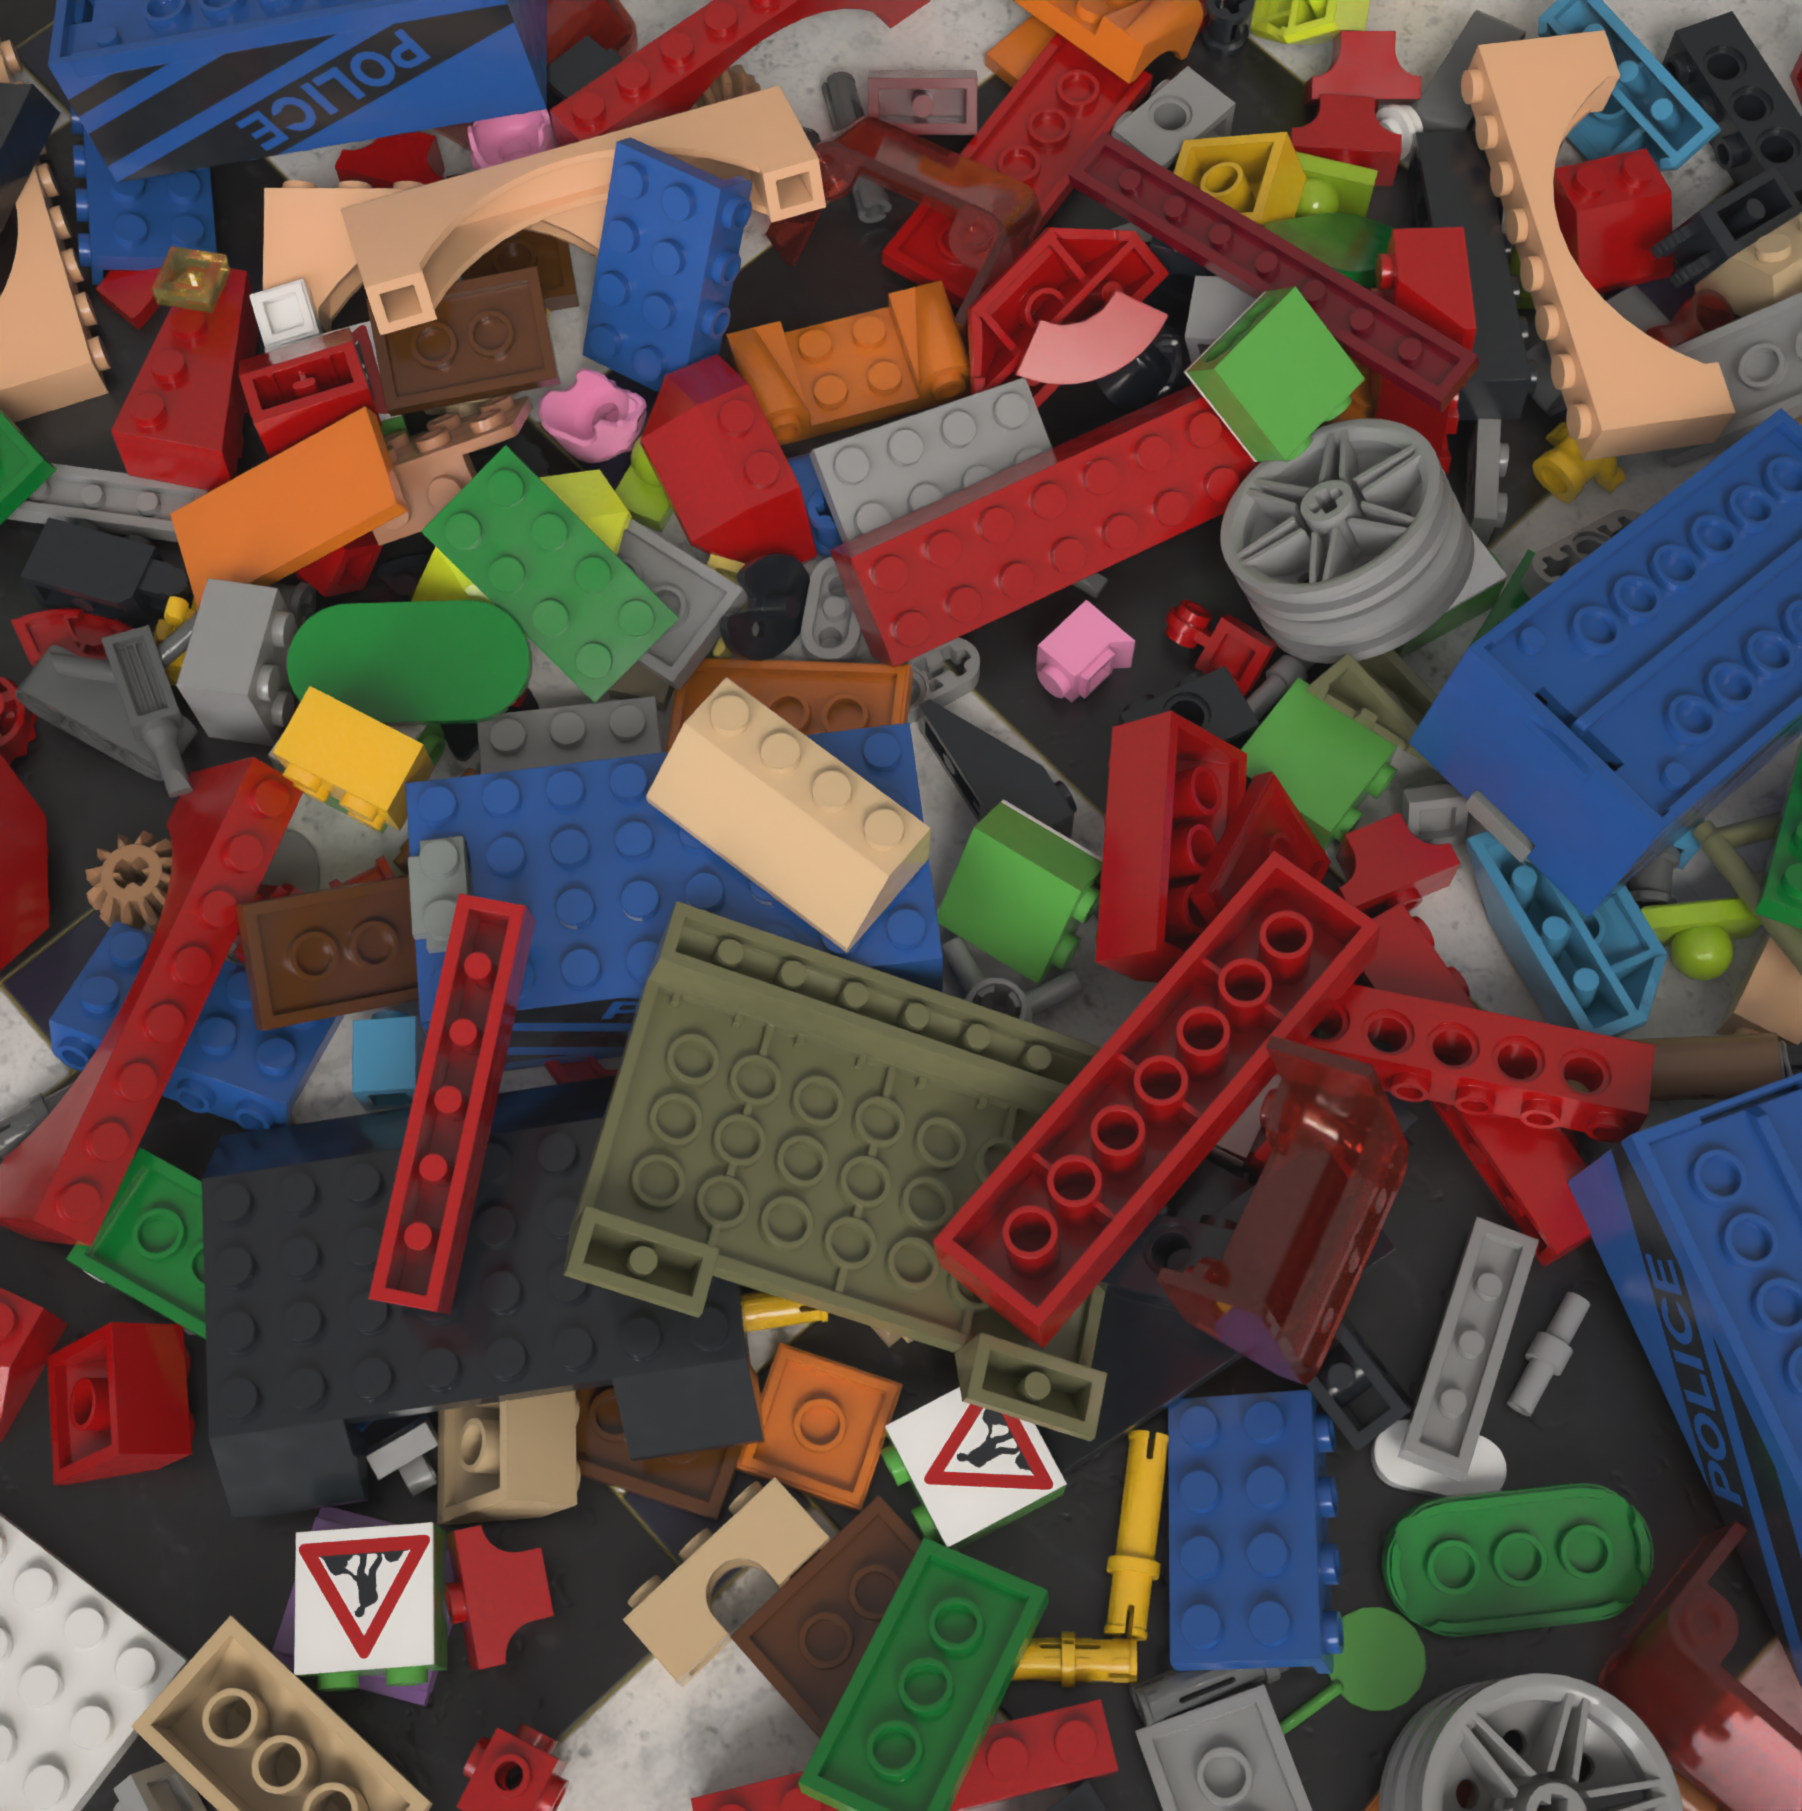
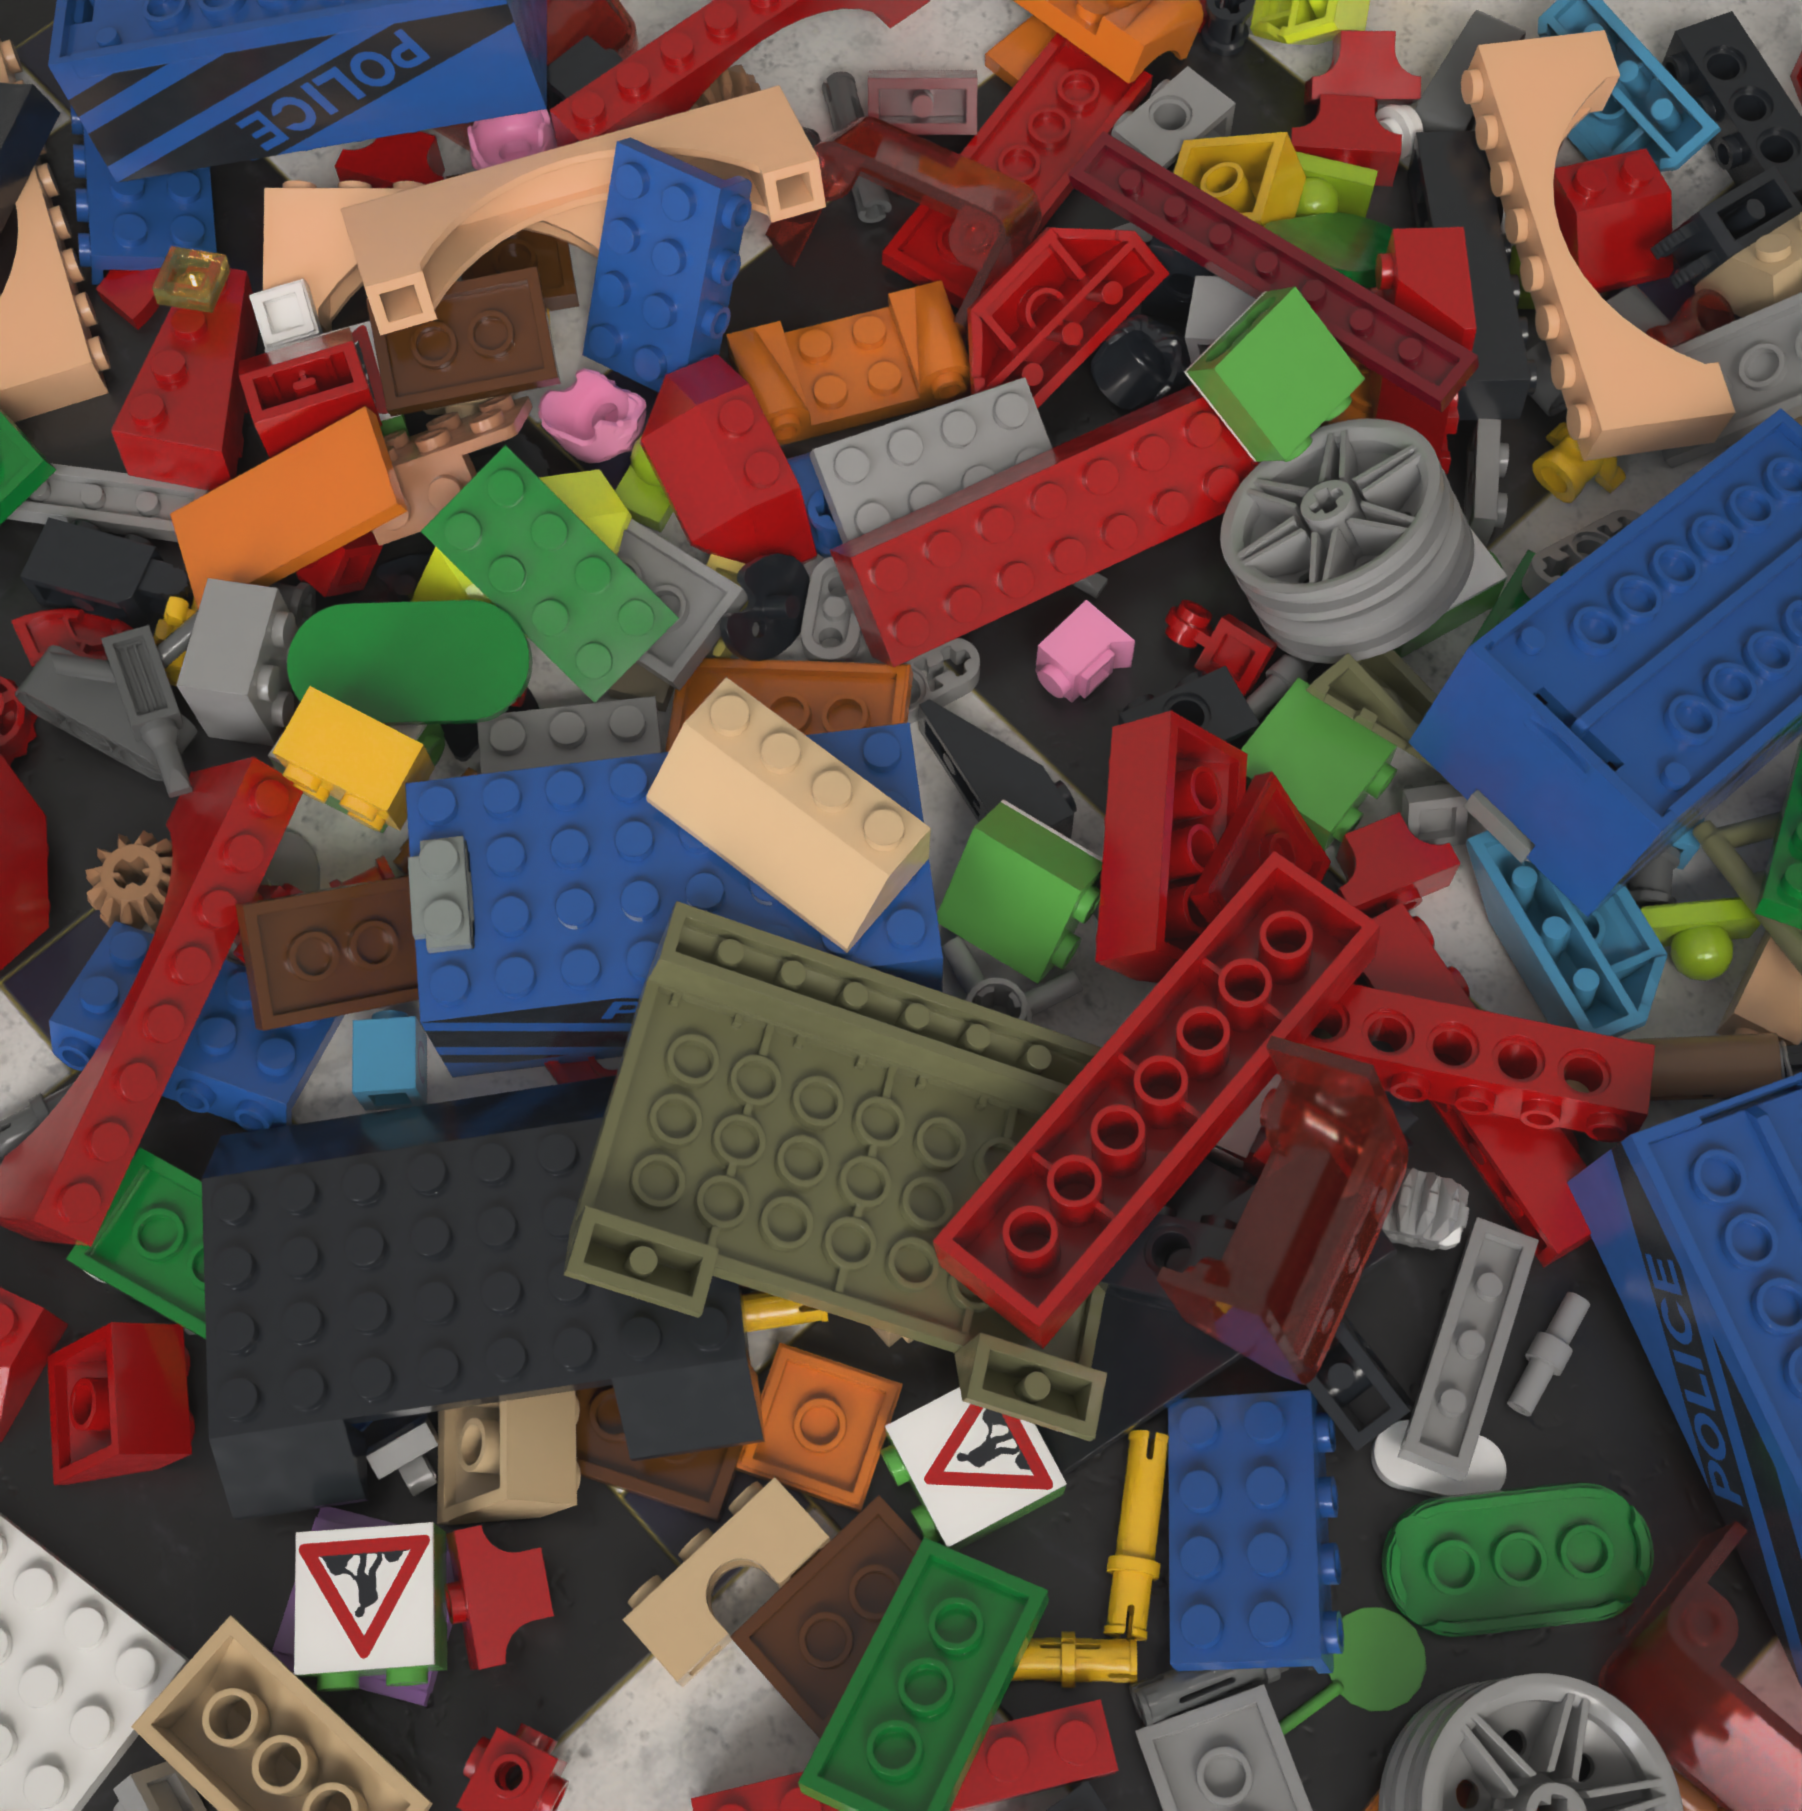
(453, 1105): red brick -> none
(1090, 347): tile -> none
(1427, 1211): none -> light grey gear

